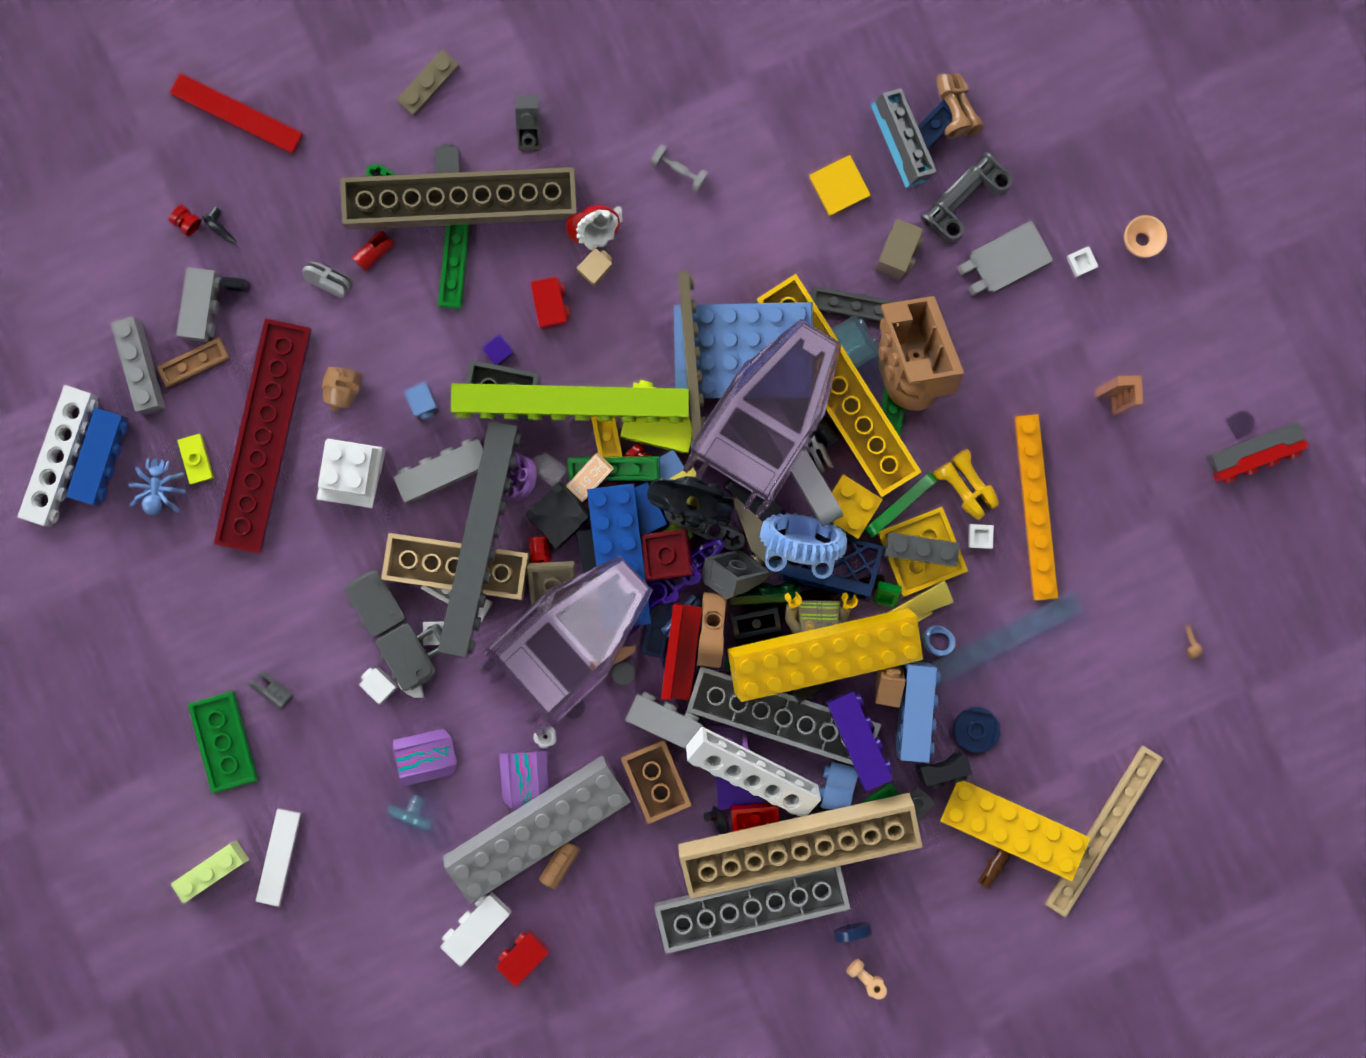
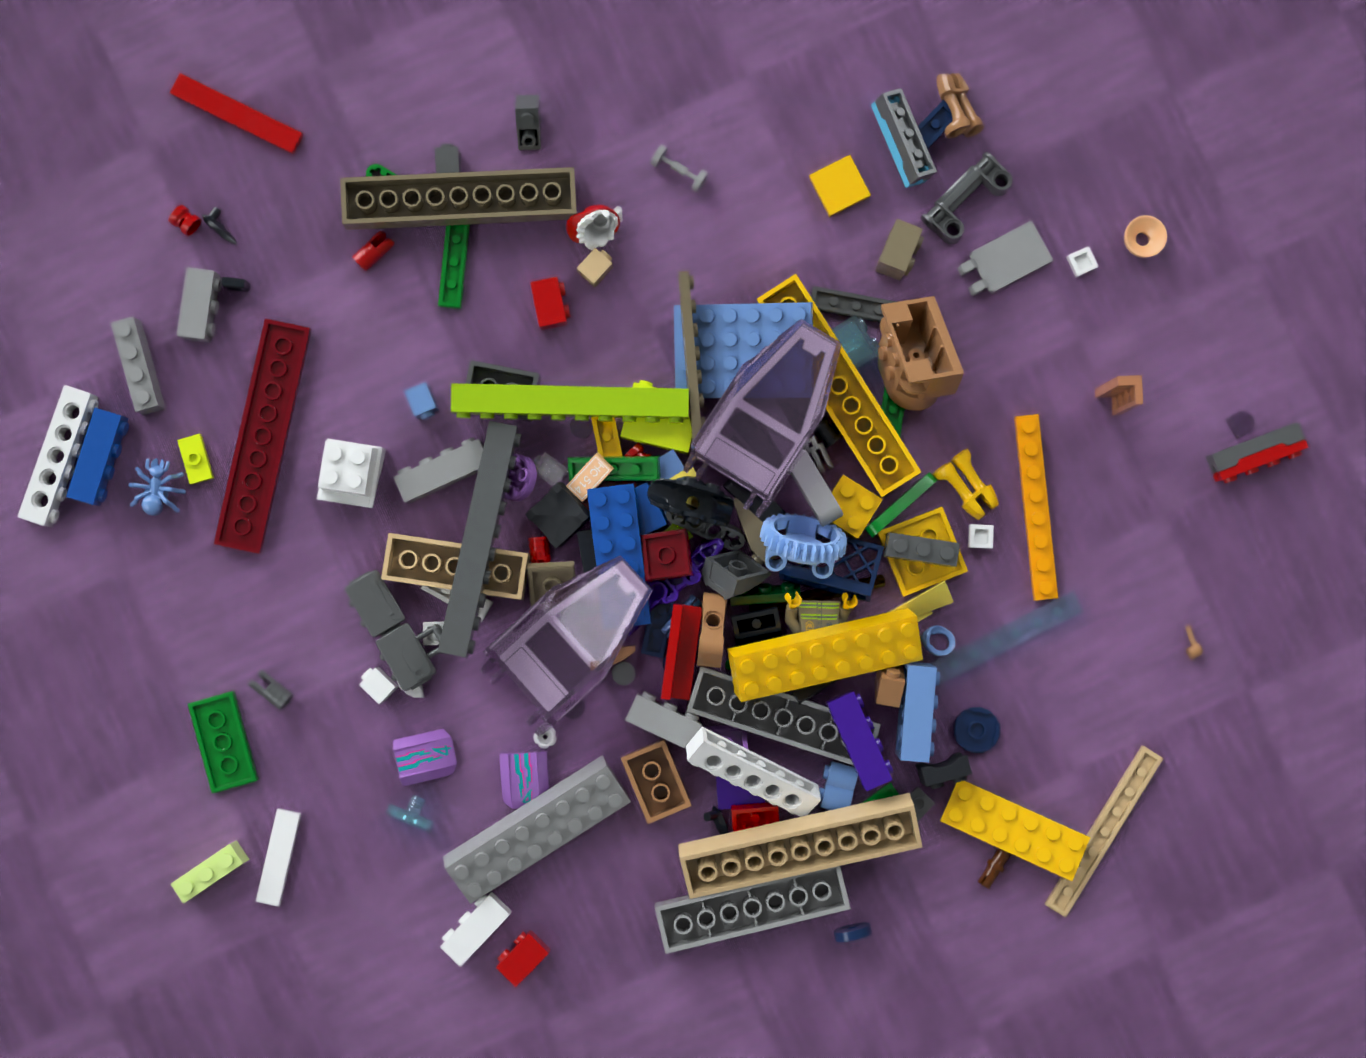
(193, 362): medium nougat tile -> none
(327, 279): light grey arm -> none
(341, 387): medium nougat helmet -> none
(428, 83): dark tan plate -> none
(498, 350): dark purple tile -> none
(559, 865): medium nougat axle -> none
(874, 985): light nougat leg -> none
(887, 594): green tile -> none

